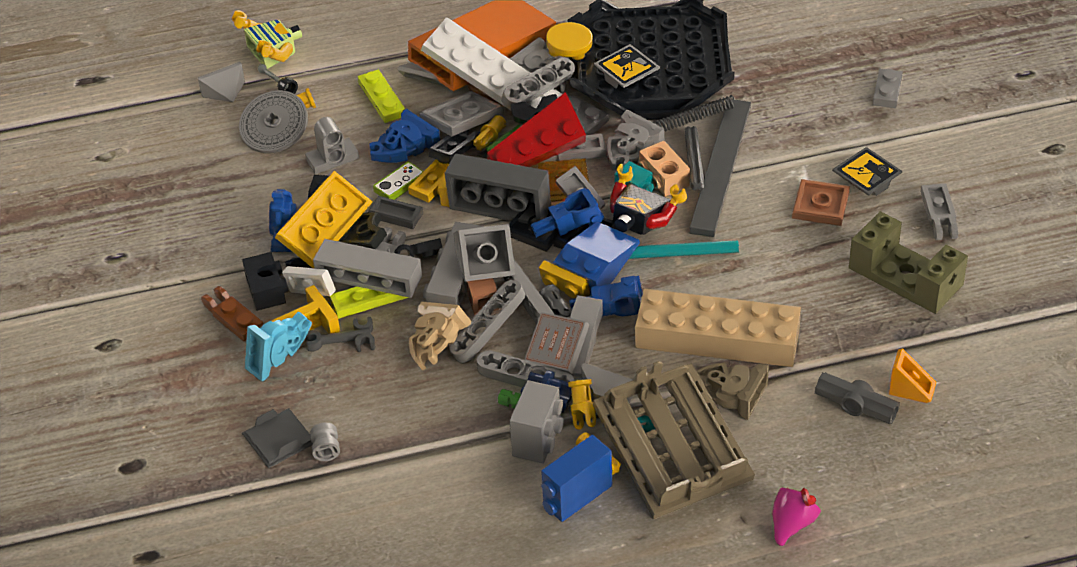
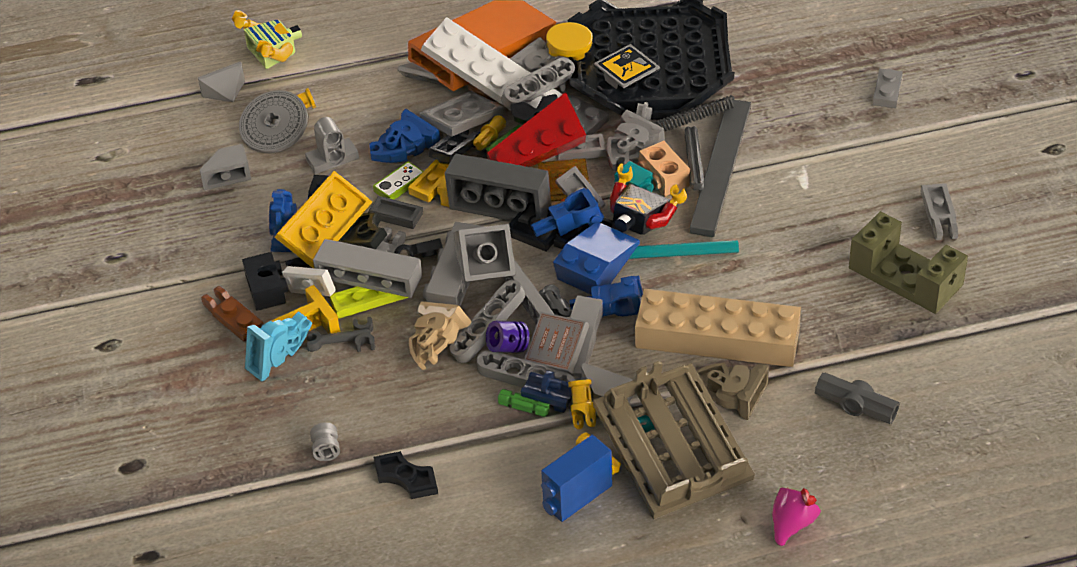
(225, 168): none -> light grey slope
(277, 436): dark grey piece -> none
(283, 83): black hinge -> none
(381, 95): neon yellow plate -> none
(416, 480): none -> black tile
(480, 293): nougat brick -> none
(511, 337): none -> dark purple piece
(536, 422): light grey brick -> none
(563, 279): yellow plate -> none
(644, 111): none -> light grey plate
(821, 202): nougat tile -> none
(867, 171): piece -> none
(910, 379): light orange slope -> none

